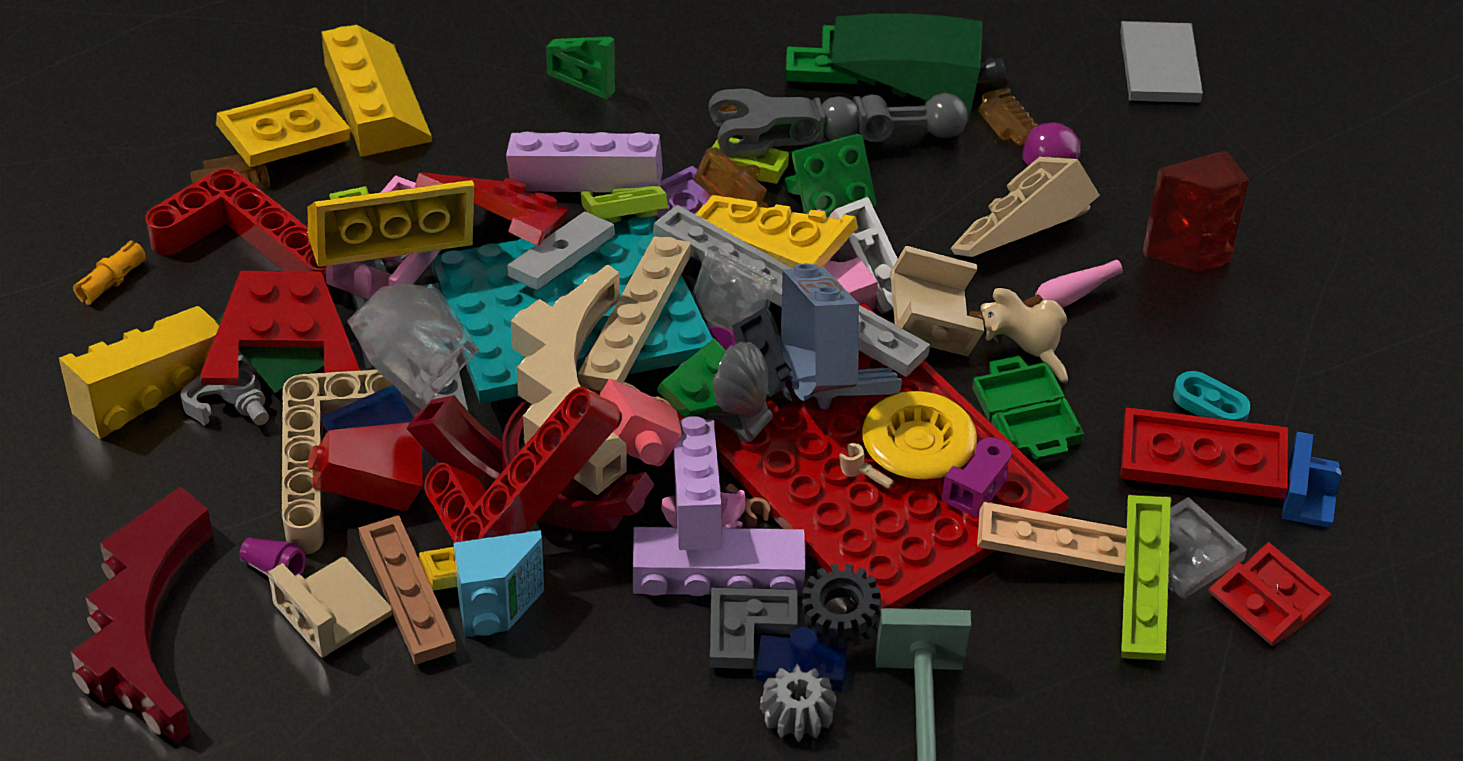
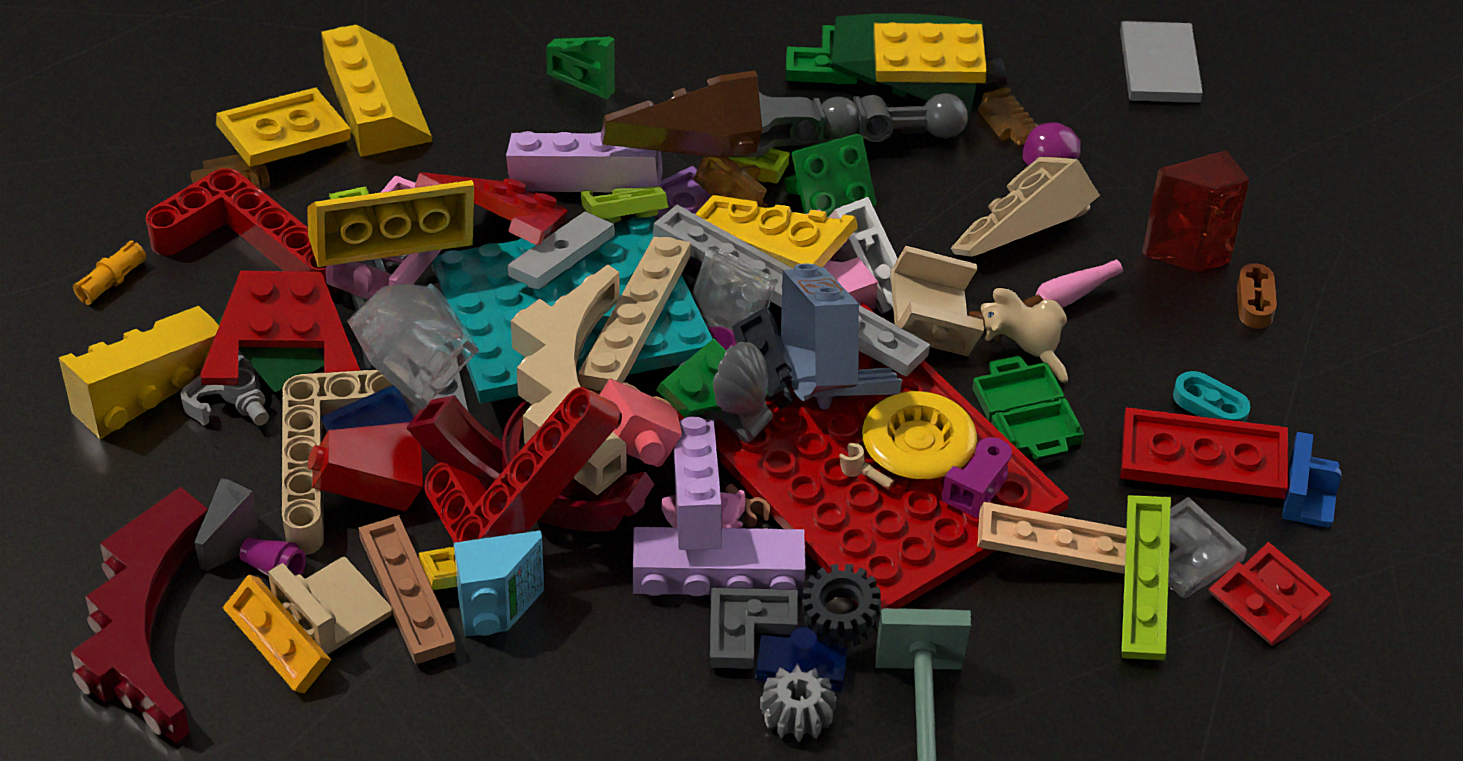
(226, 525): none -> dark grey slope
(276, 634): none -> light orange plate
(705, 122): none -> reddish brown wedge
(929, 53): none -> yellow plate
(1249, 295): none -> dark orange beam

